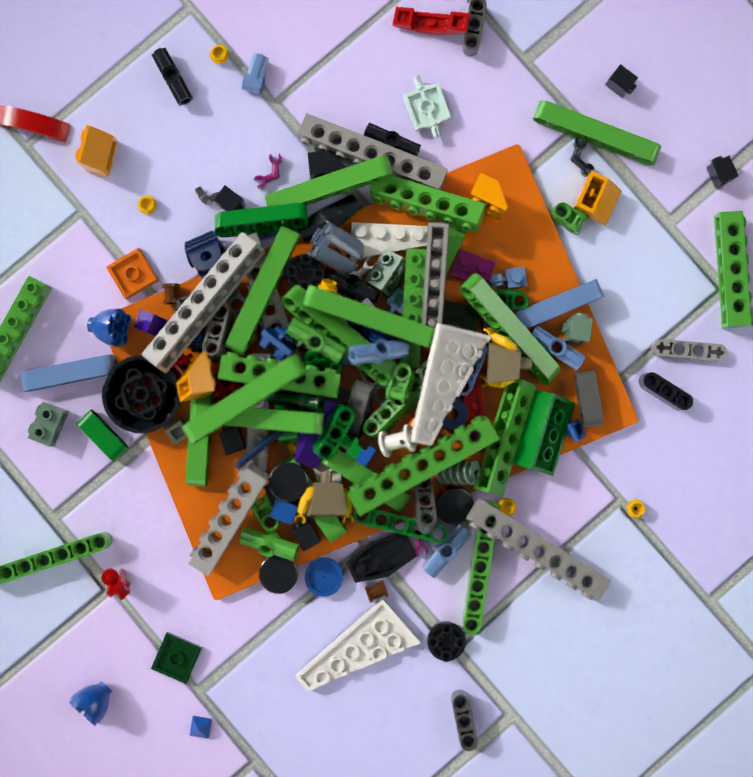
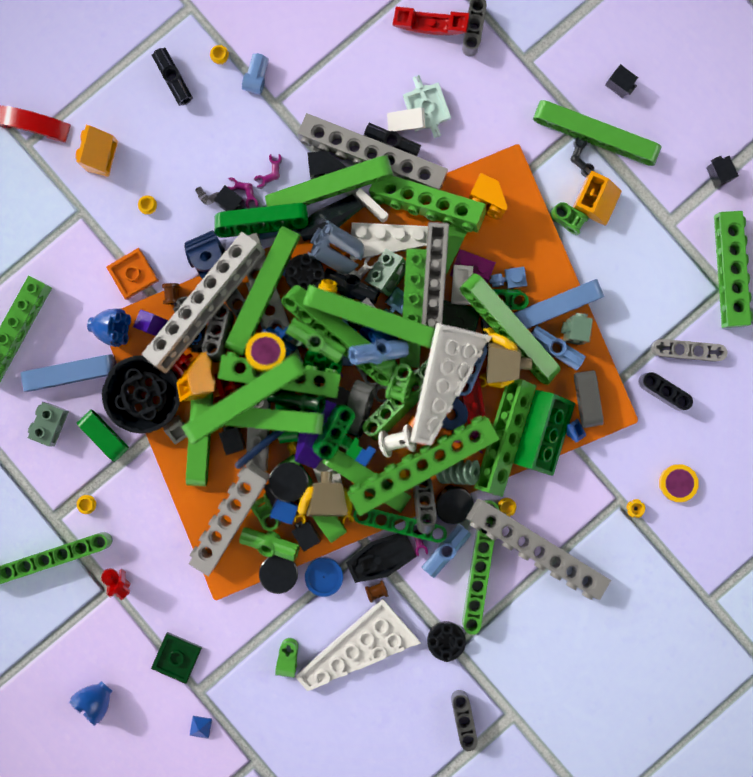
(86, 504): none -> yellow plate
(248, 187): none -> magenta arm
(265, 351): none -> tile
(286, 660): none -> bright green piece
(371, 205): none -> white tile
(406, 120): none -> white tile
(460, 276): none -> white tile
(678, 483): none -> tile

